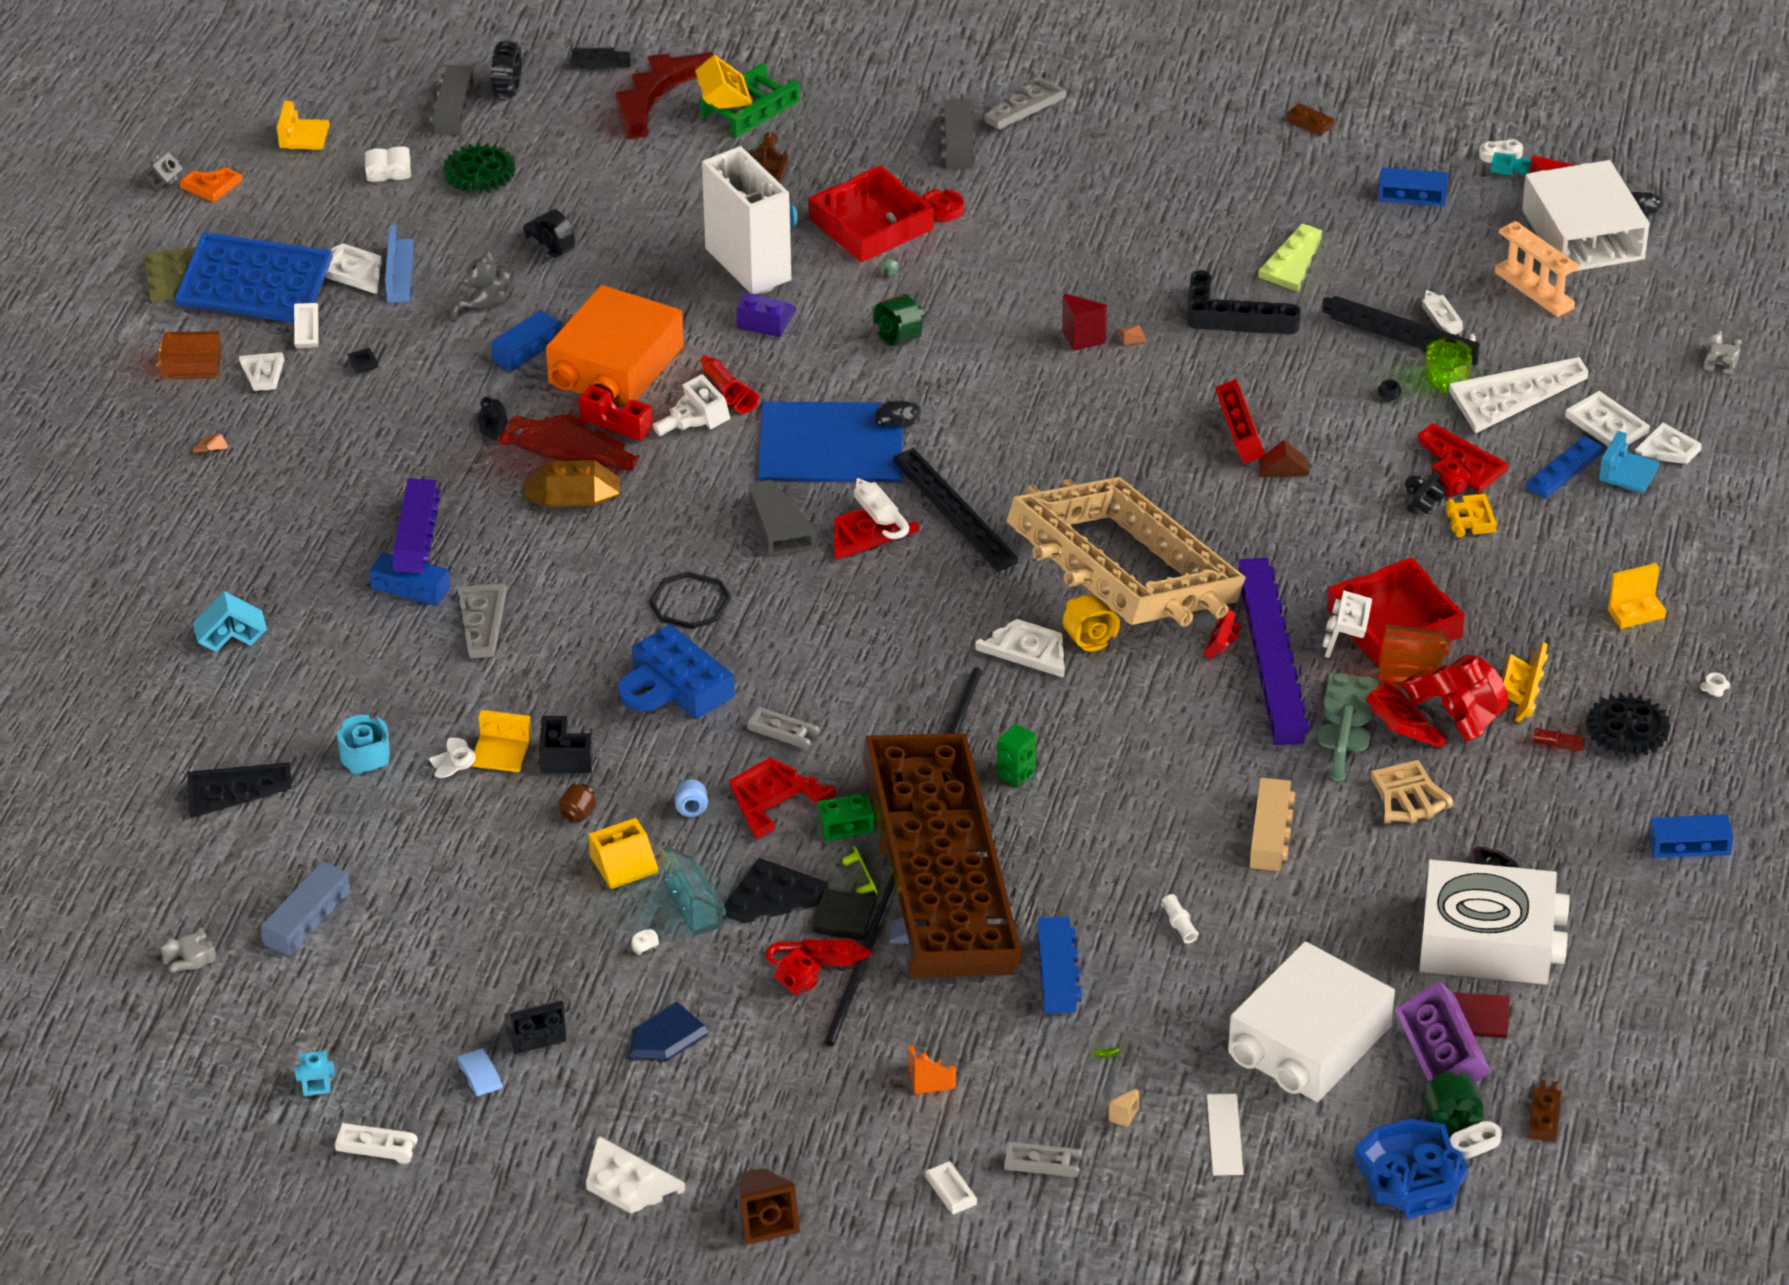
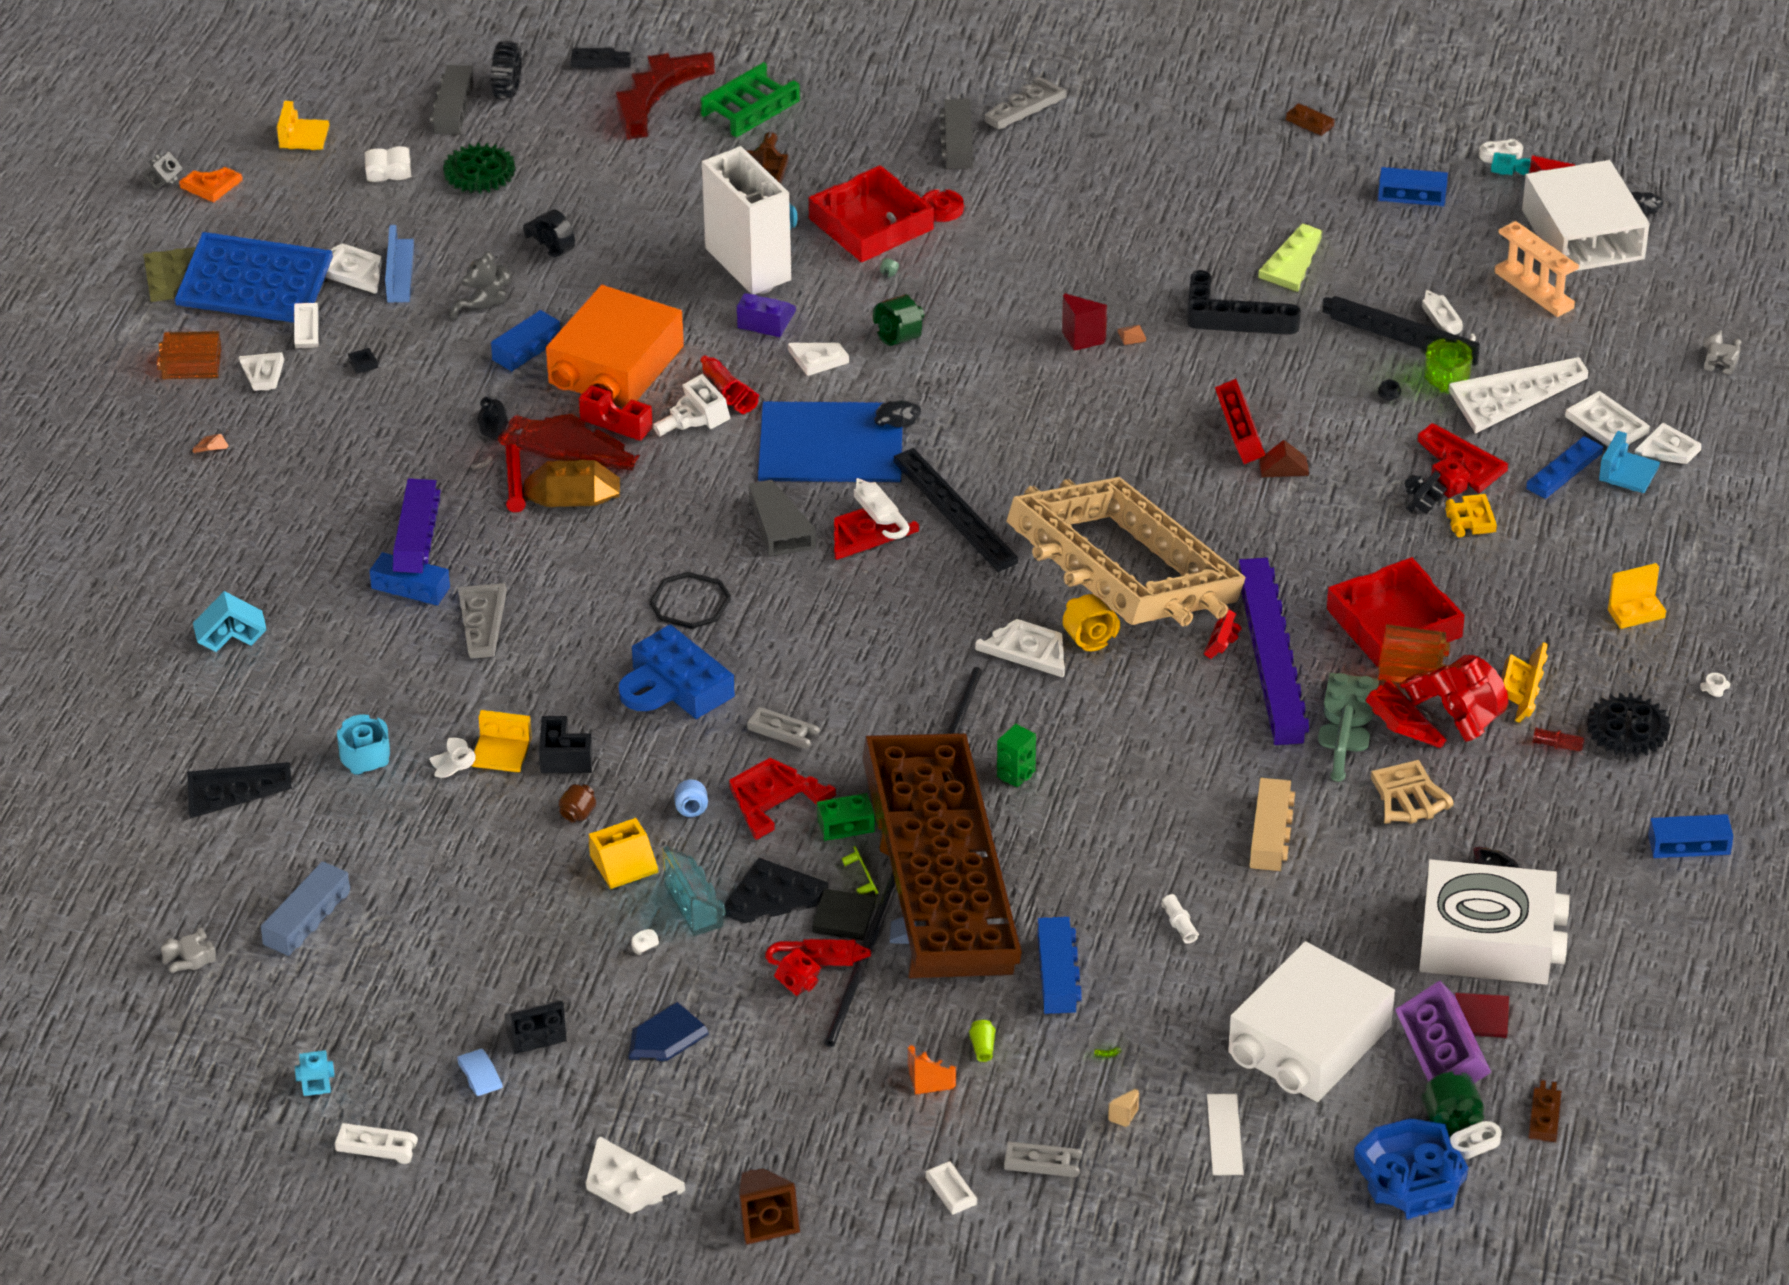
(515, 499): none -> red axle
(722, 84): yellow slope -> none
(818, 356): none -> white wing
(982, 1038): none -> lime cone
(1350, 618): white bracket -> none

